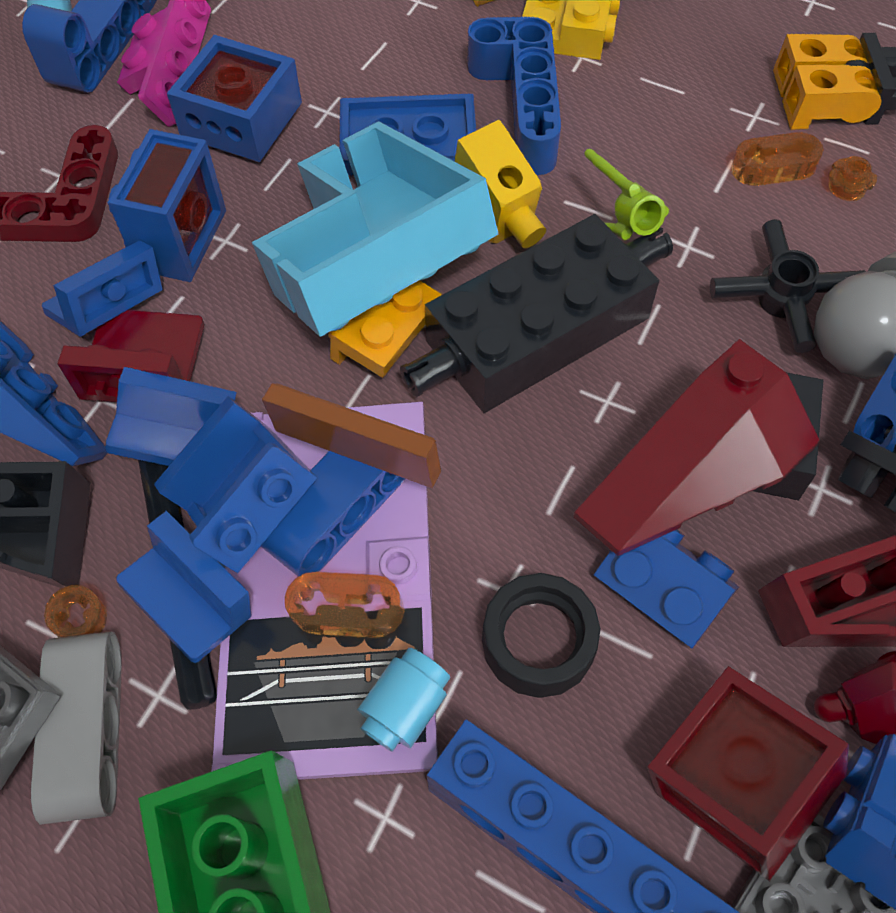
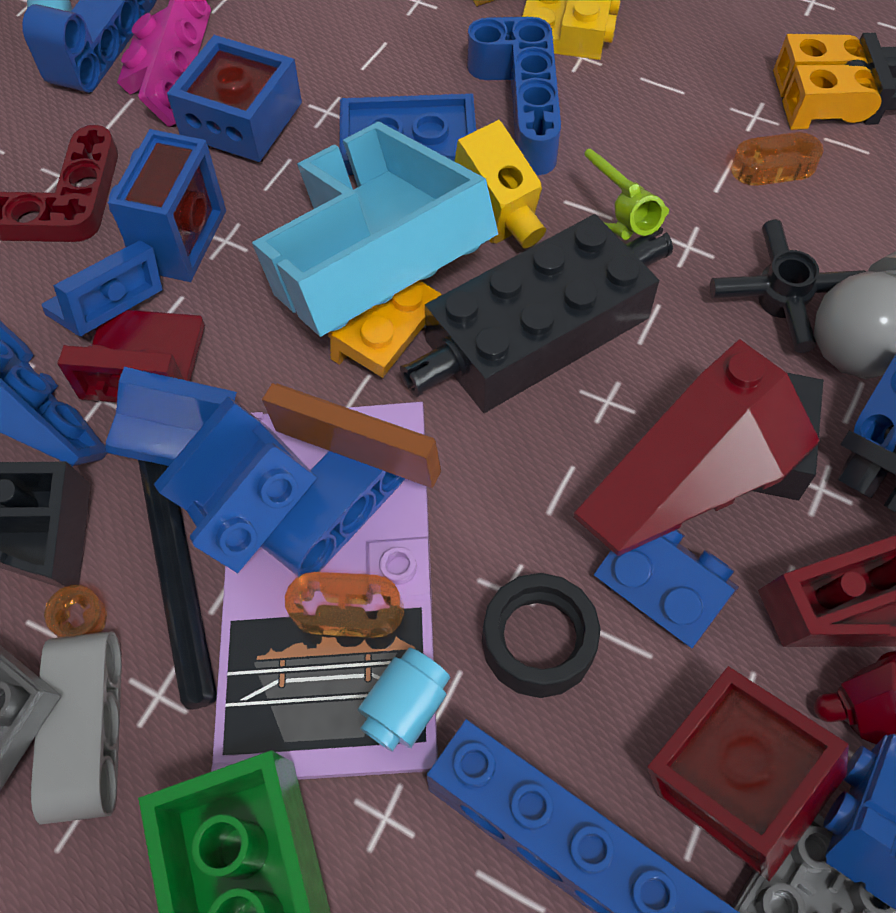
(185, 591): blue panel -> none
(851, 178): clear orange plate -> none

